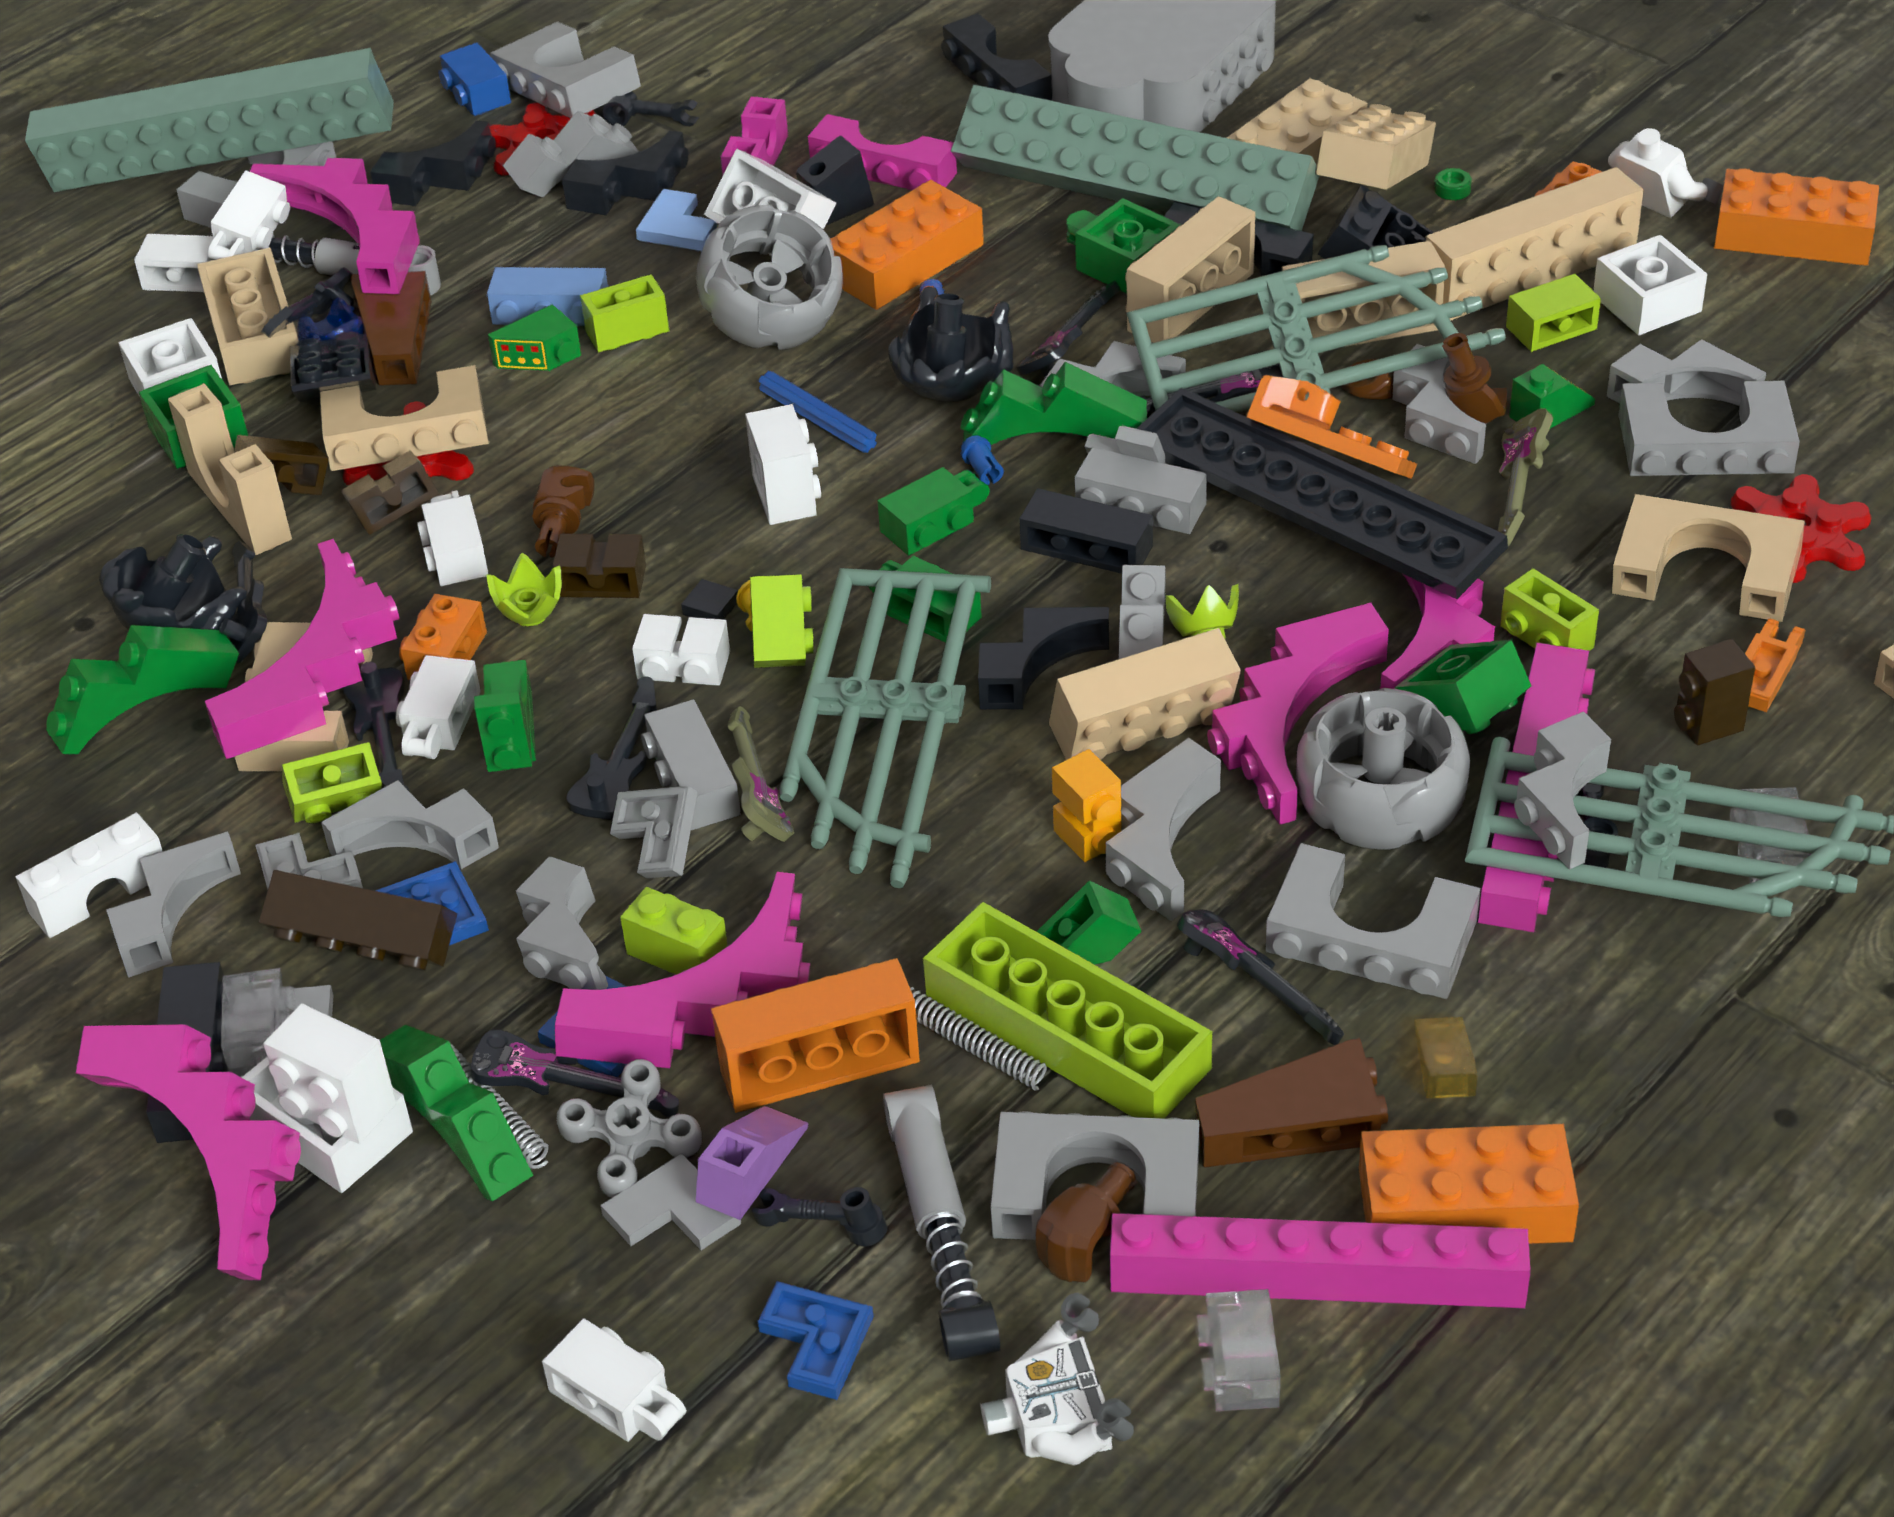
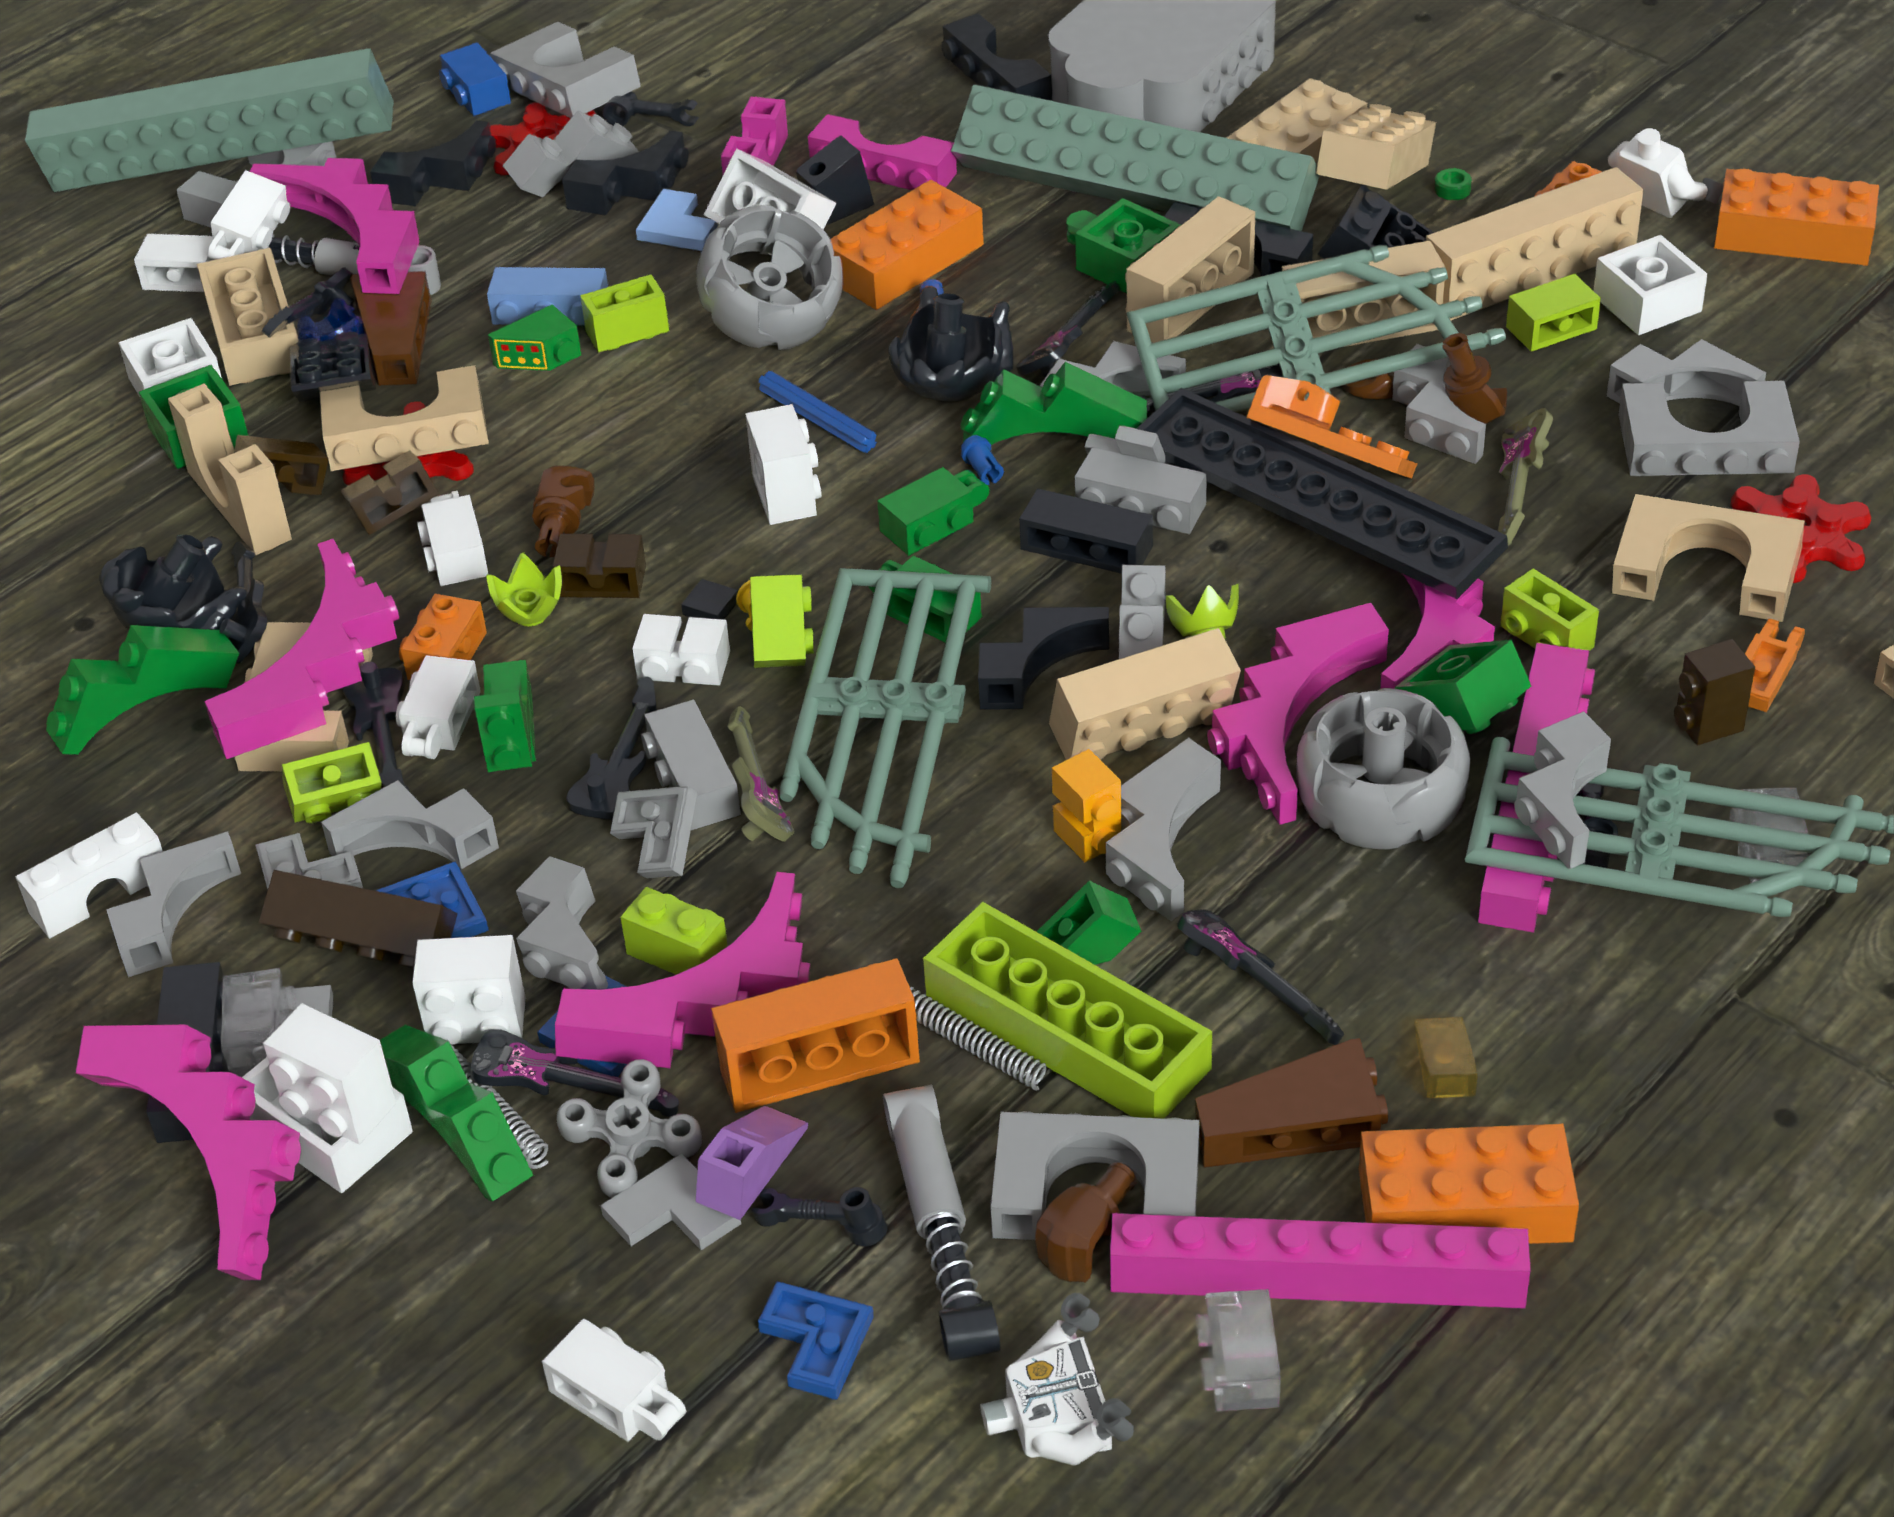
(469, 987): none -> white brick
(1414, 957): light grey arch -> none
(1549, 390): green slope -> none

